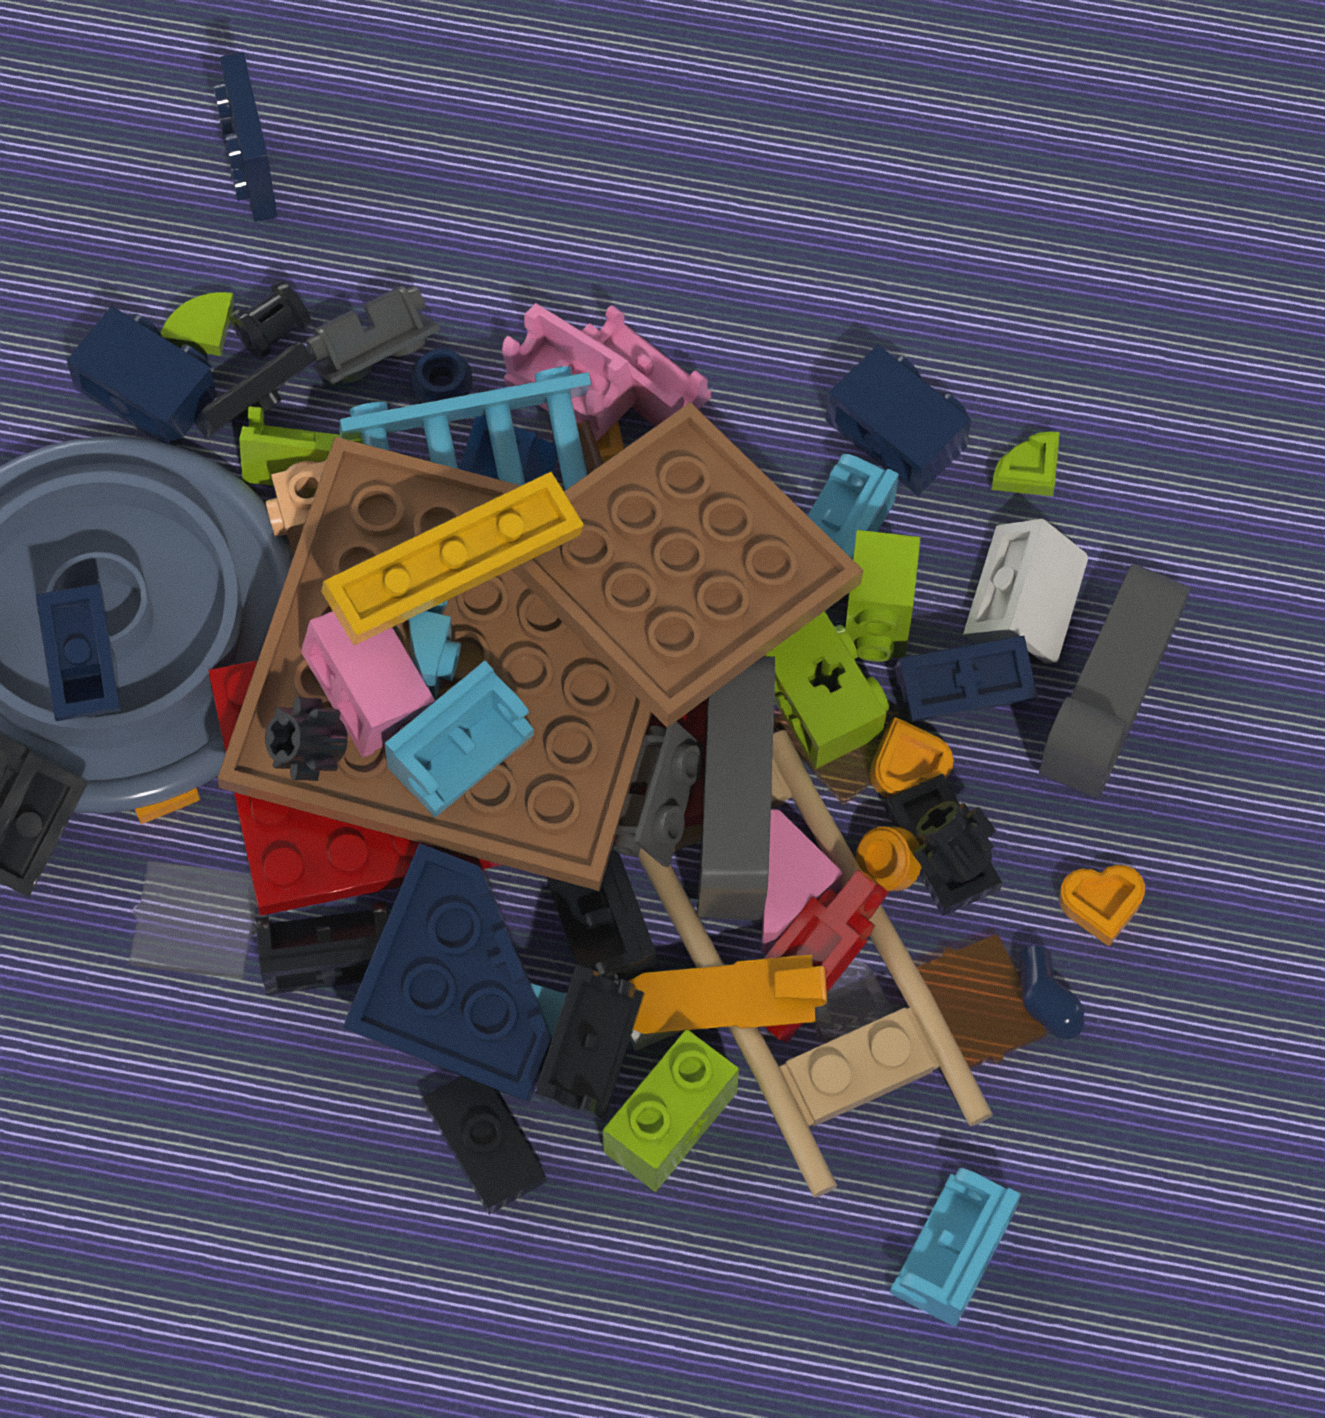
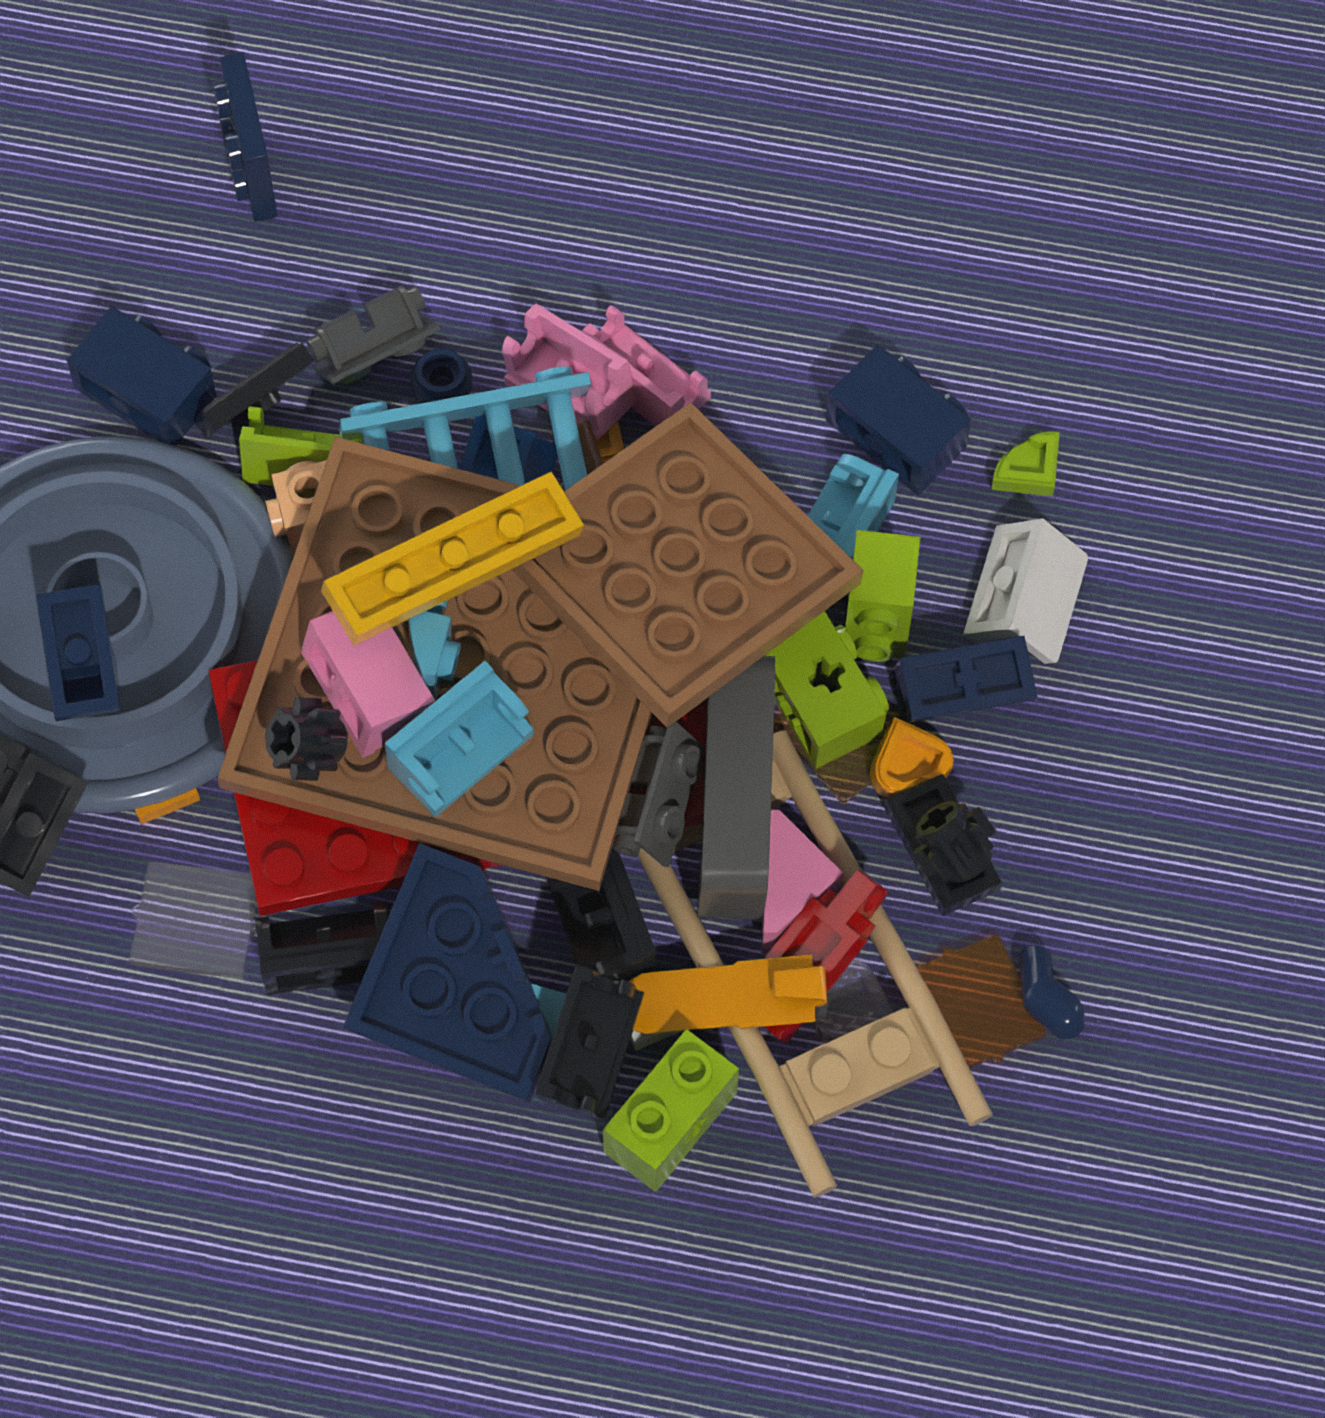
(201, 323): lime tile -> none
(270, 319): black bush -> none
(484, 1142): black plate -> none
(888, 857): light orange tile -> none
(956, 1245): medium azure hinge -> none
(1102, 900): light orange tile -> none
(1114, 681): dark grey beam -> none

